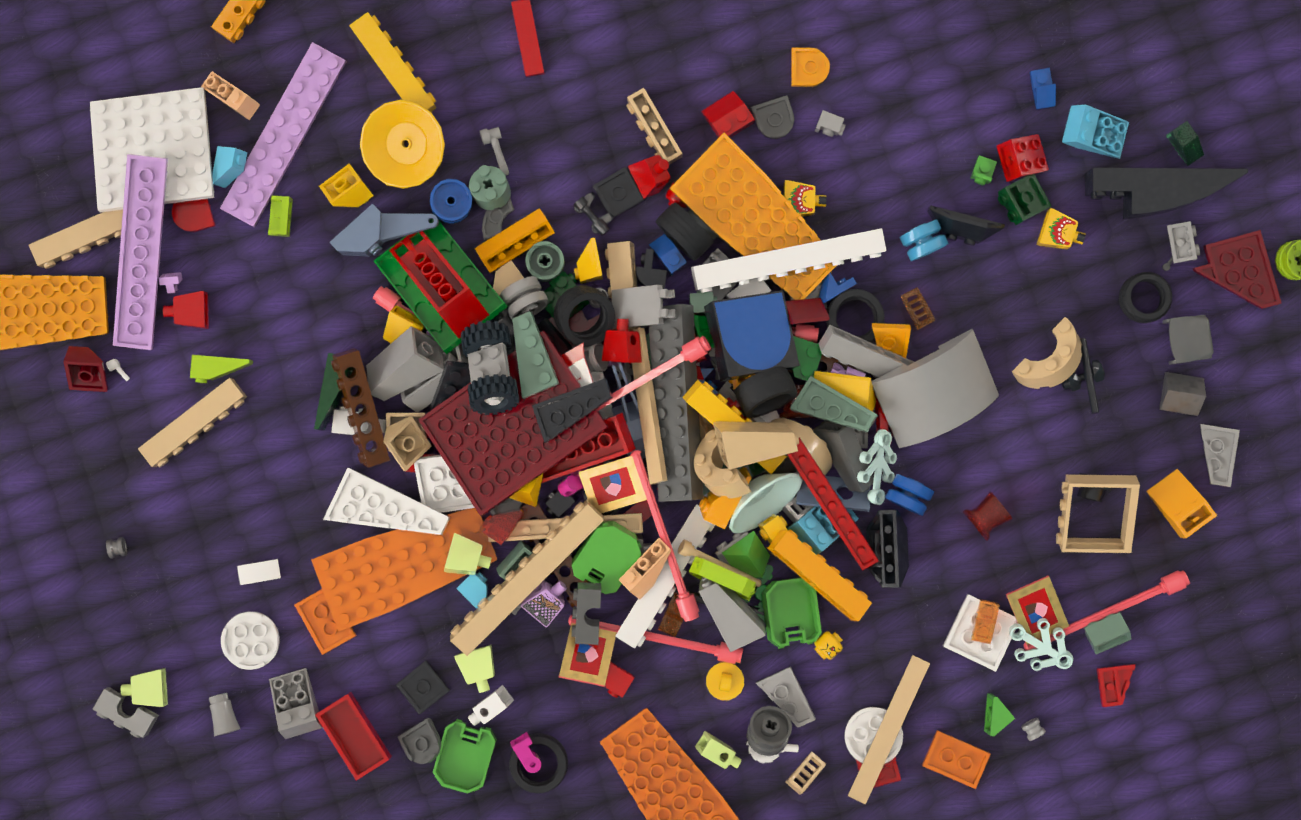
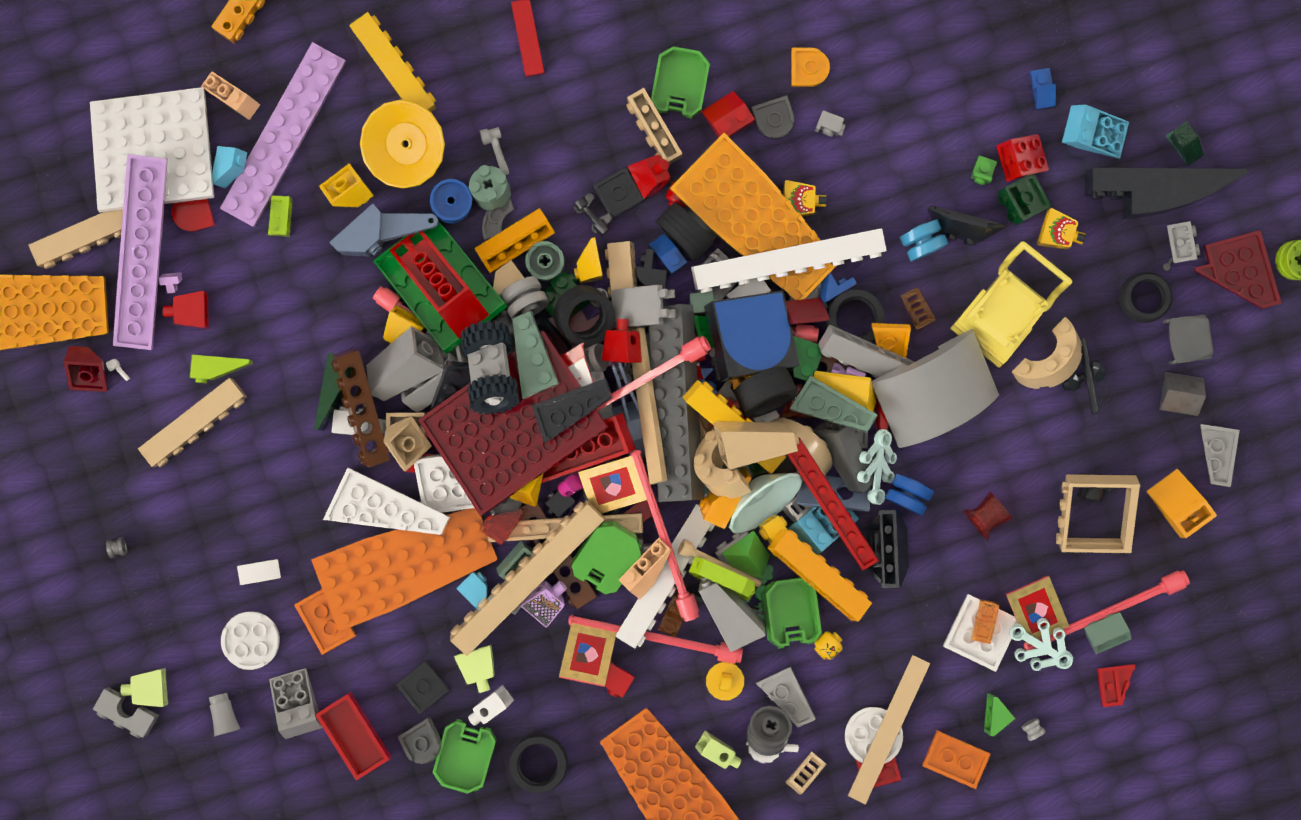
(465, 556): yellowish green torso -> none
(527, 757): dark pink leg -> none
(587, 597): dark grey arch -> none
(680, 75): none -> bright green piece
(1007, 309): none -> light yellow piece

